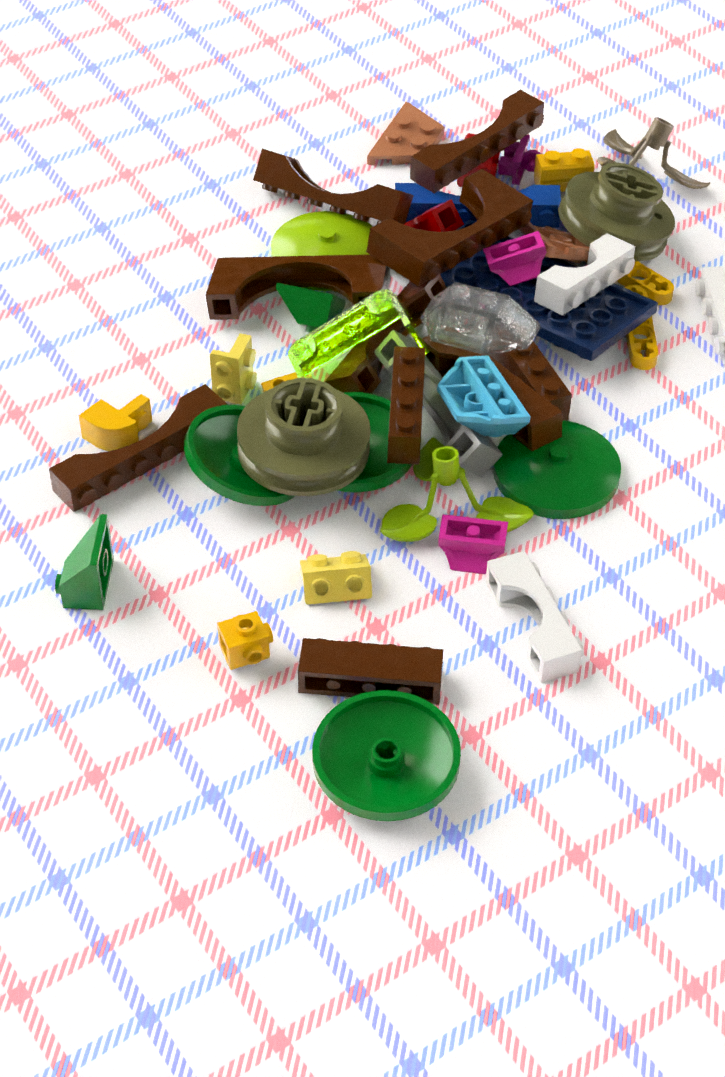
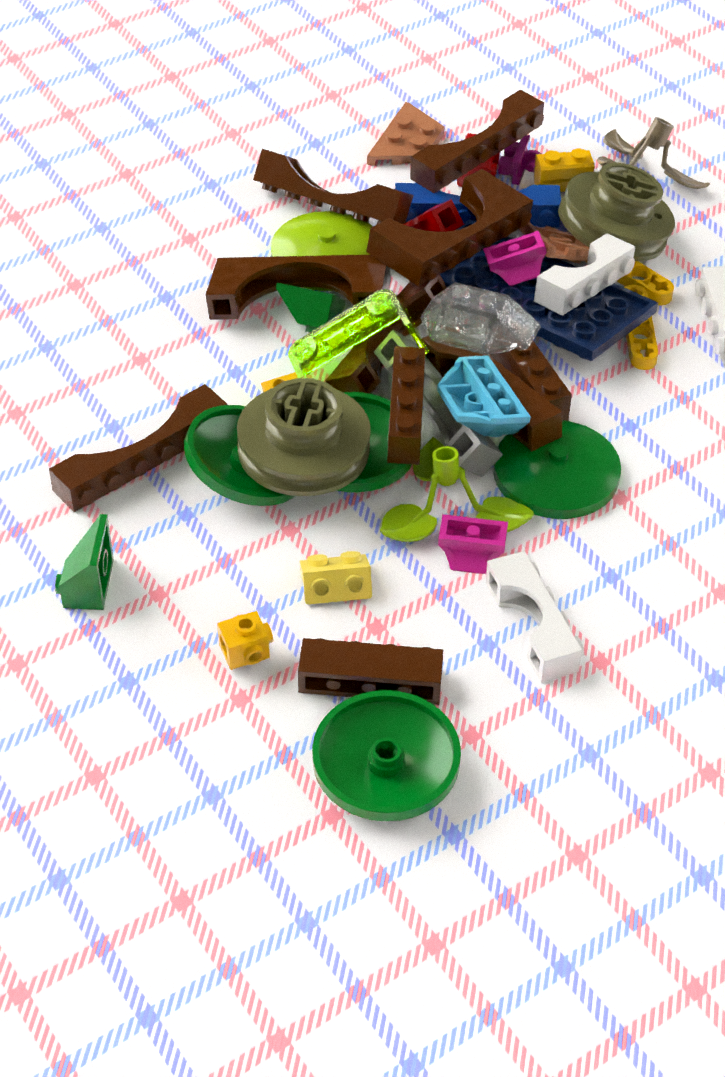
(114, 428): yellow brick -> none
(233, 371): light yellow bracket -> none

